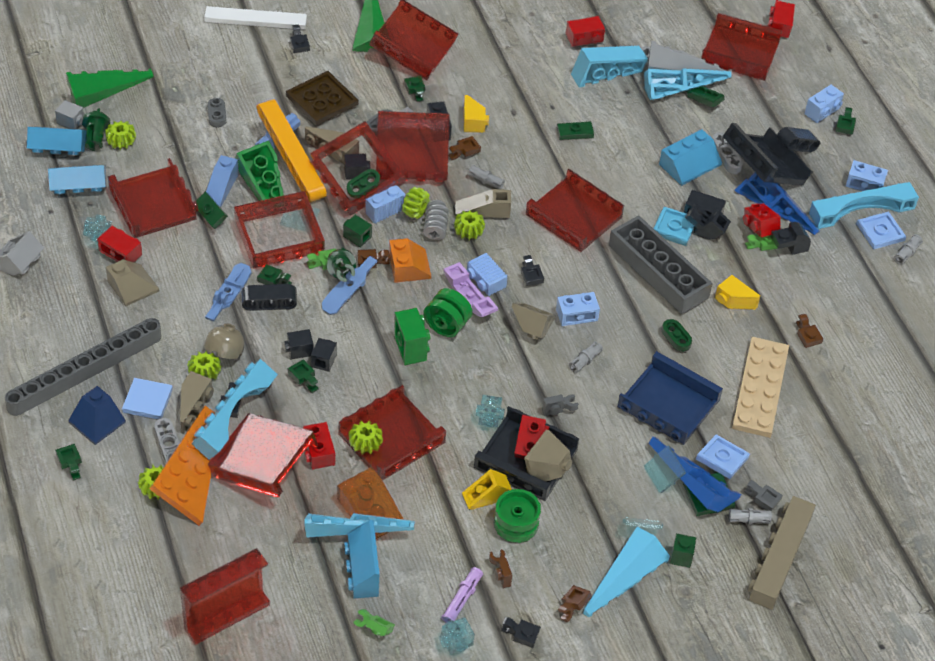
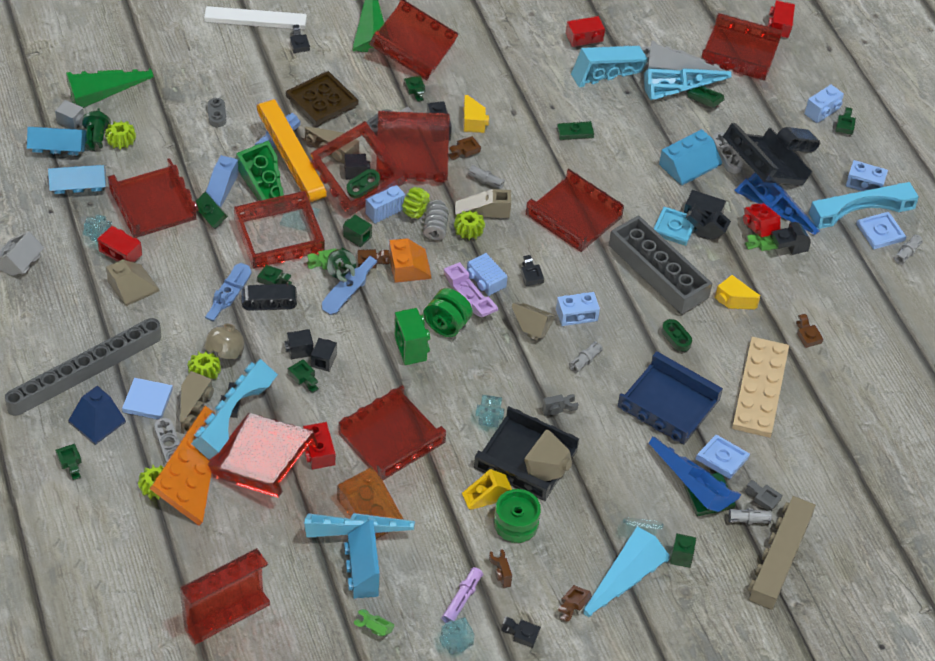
(365, 437): lime gear -> none
(529, 433): red brick -> none
(664, 469): clear light blue piece -> none

